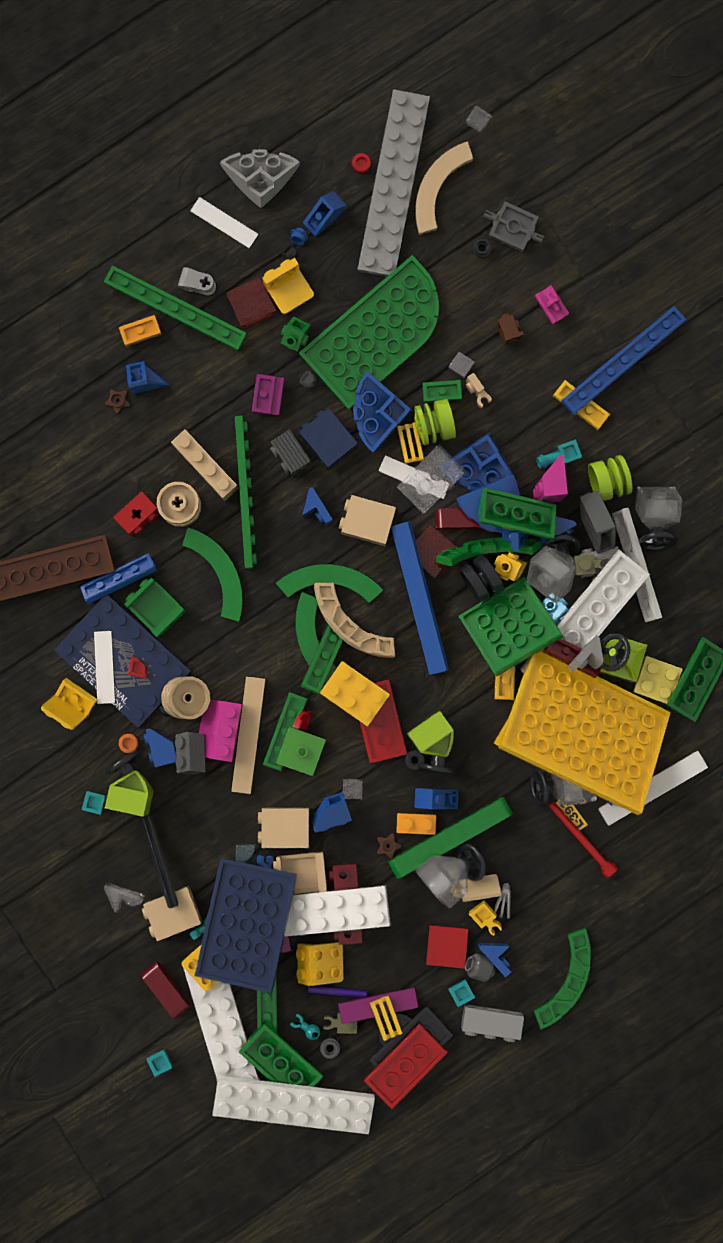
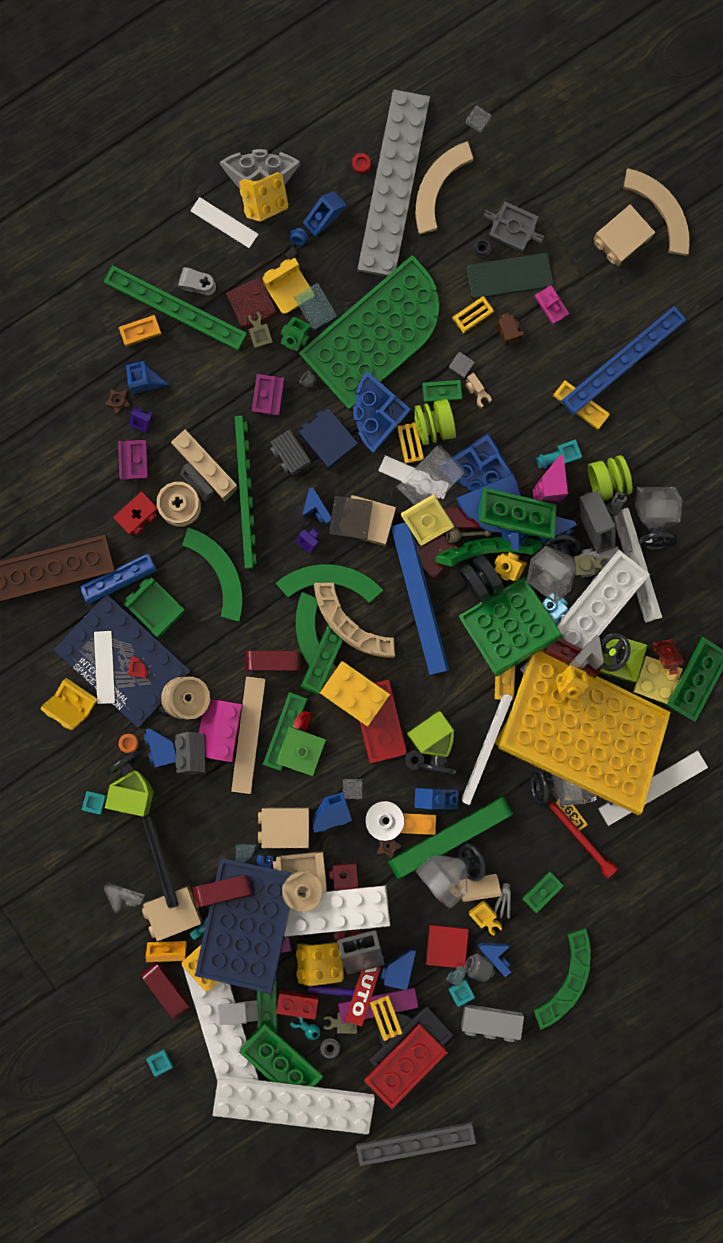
(133, 460): none -> magenta plate
(140, 420): none -> dark purple tile
(166, 951): none -> light orange plate
(196, 482): none -> dark grey tile
(222, 891): none -> dark red beam
(238, 1012): none -> light grey slope
(260, 333): none -> olive plate
(263, 197): none -> yellow bracket
(273, 660): none -> dark red beam
(297, 1004): none -> red brick
(308, 540): none -> dark purple tile
(313, 892): none -> tan plate
(315, 306): none -> clear light blue plate
(350, 518): none -> clear smoke tile
(361, 952): none -> dark grey brick
(363, 990): none -> red sticker
(375, 823): none -> white dish
(399, 970): none -> blue slope
(415, 1144): none -> dark grey plate
(427, 520): none -> light yellow plate
(454, 534): none -> dark tan hinge
(457, 977): none -> clear light blue tile
(460, 324): none -> yellow tile
(486, 748): none -> white tile
(509, 275): none -> clear green piece
(542, 891): none -> green plate
(572, 682): none -> yellow brick
(615, 505): none -> dark grey axle
(623, 235): none -> tan panel
(665, 204): none -> tan tile
(668, 655): none -> clear red plate

